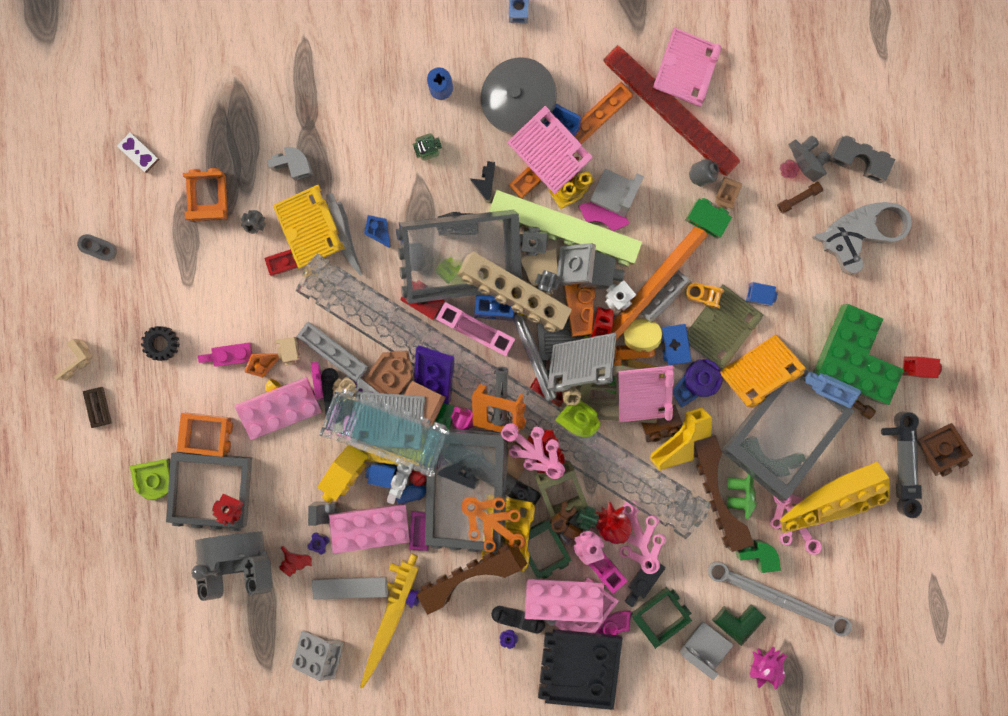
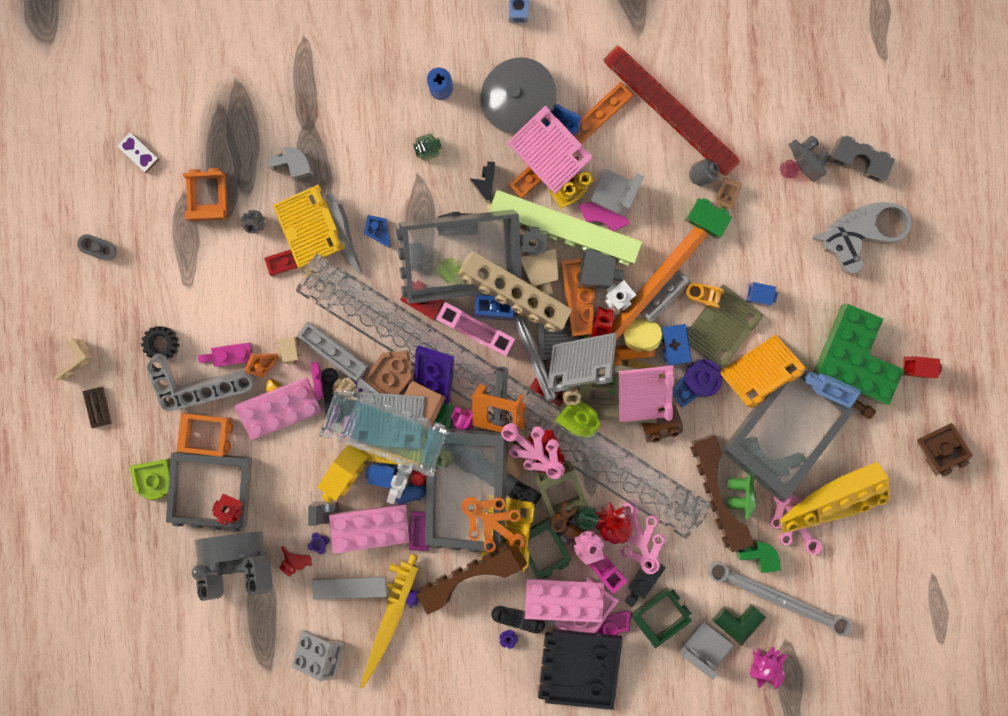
(196, 388): none -> light grey beam
(445, 458): none -> olive plate
(455, 474): black slope -> none
(547, 281): dark grey gear -> none
(576, 264): light grey tile -> none
(680, 447): yellow arch -> none
(687, 67): bright pink window -> none
(787, 205): reddish brown bar -> none
(908, 484): piece -> none

